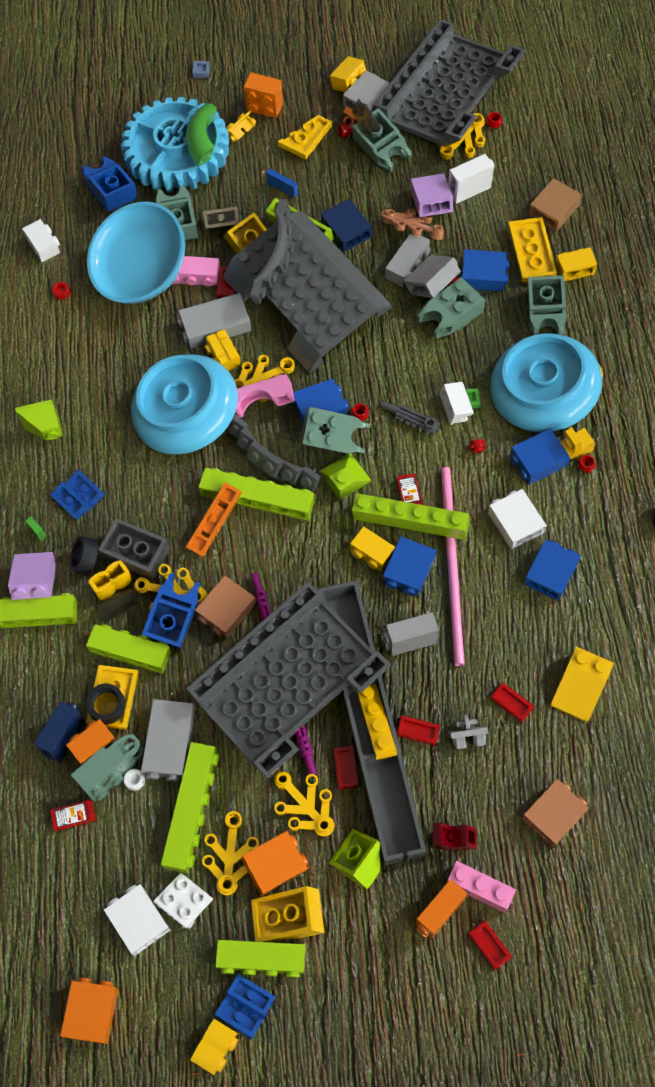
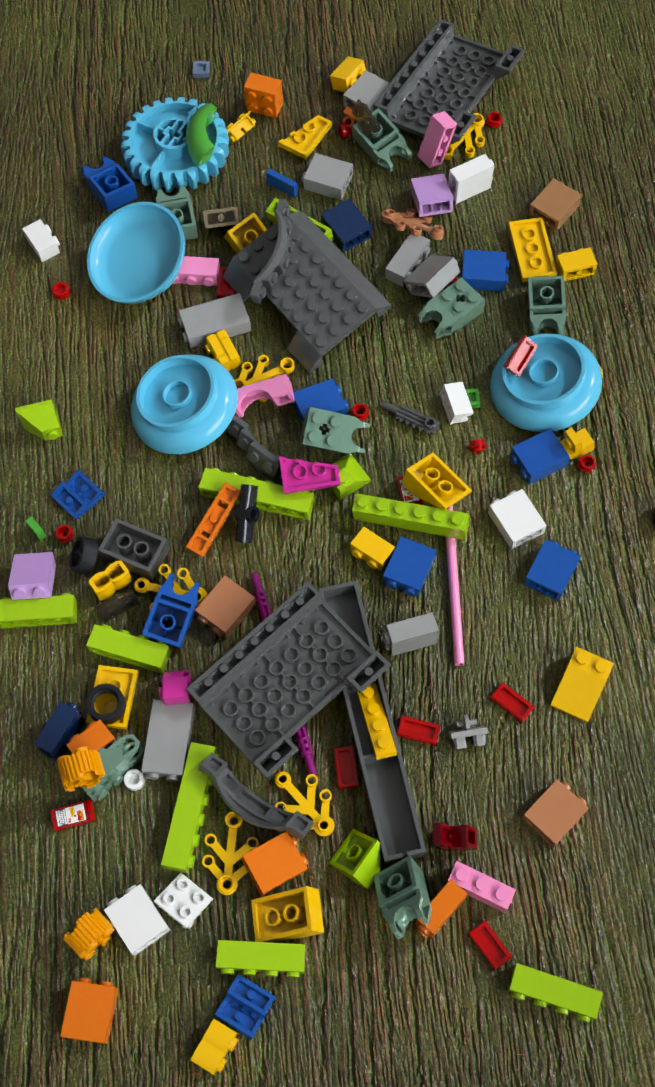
(64, 529): none -> red plate
(80, 769): none -> light orange brick
(89, 934): none -> light orange brick
(174, 687): none -> dark pink brick
(246, 513): none -> black piece
(250, 806): none -> dark grey piece
(307, 476): none -> dark pink wing
(327, 176): none -> light grey brick
(403, 895): none -> sand green brick
(435, 482): none -> yellow slope
(437, 139): none -> bright pink brick
(520, 356): none -> tile
(555, 992): none -> lime brick

